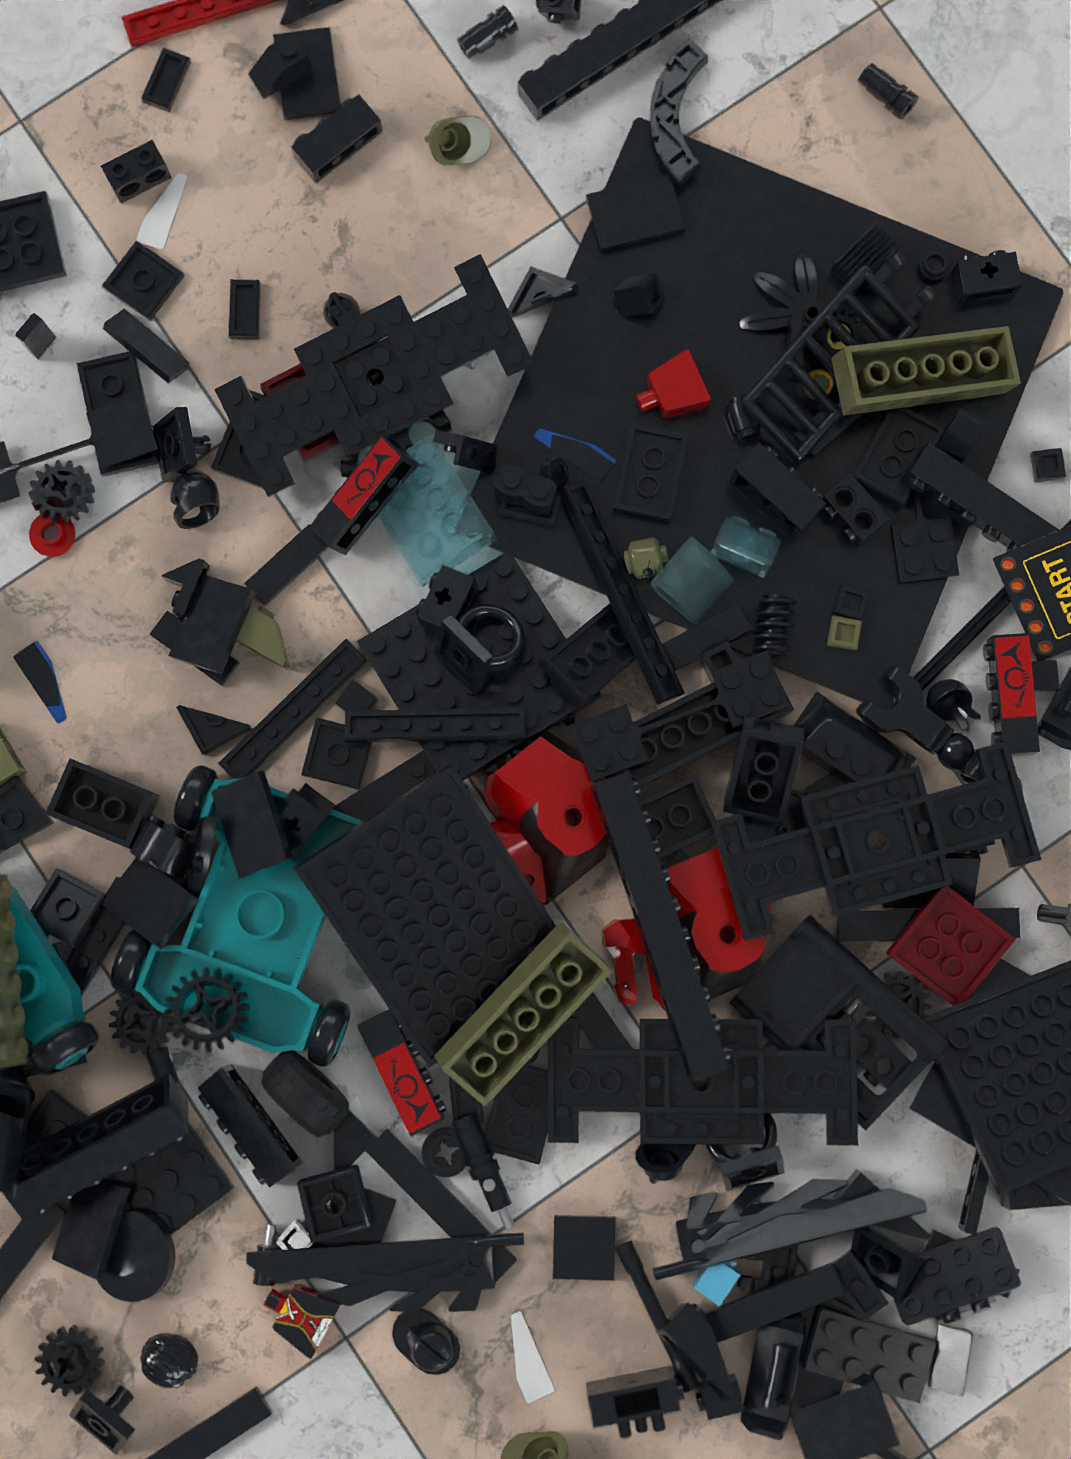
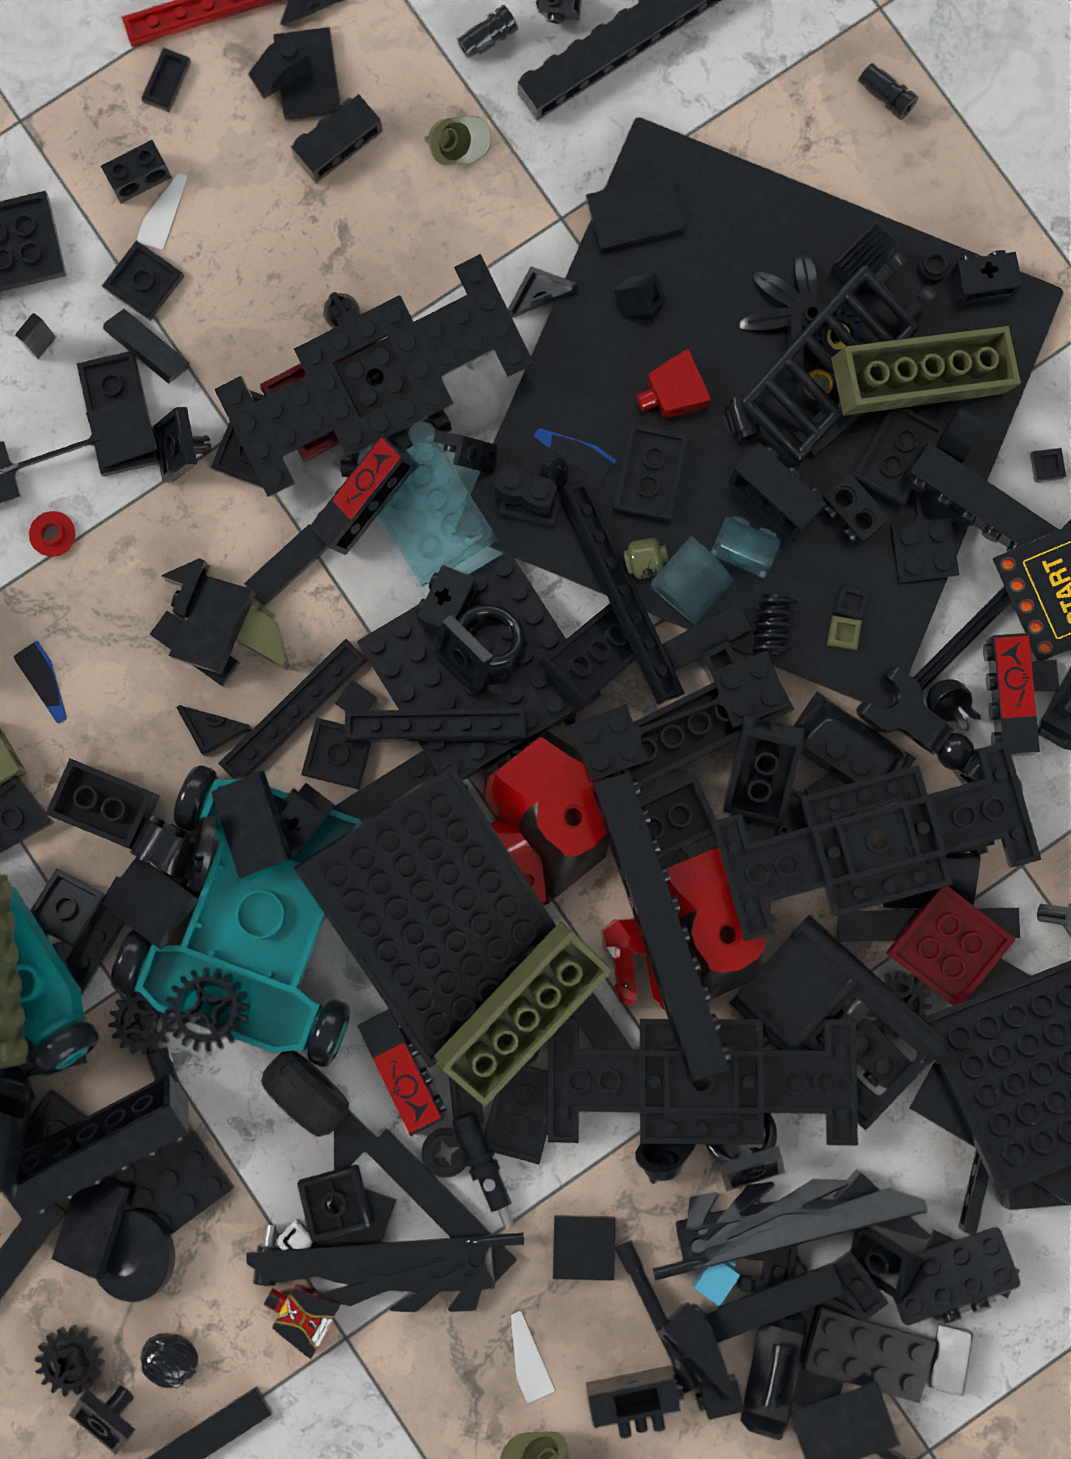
(74, 484): black gear -> none
(191, 491): black helmet -> none
(244, 309): black tile -> none
(249, 1125): black slope -> none
(426, 1341): black piece -> none
(665, 110): black tile -> none

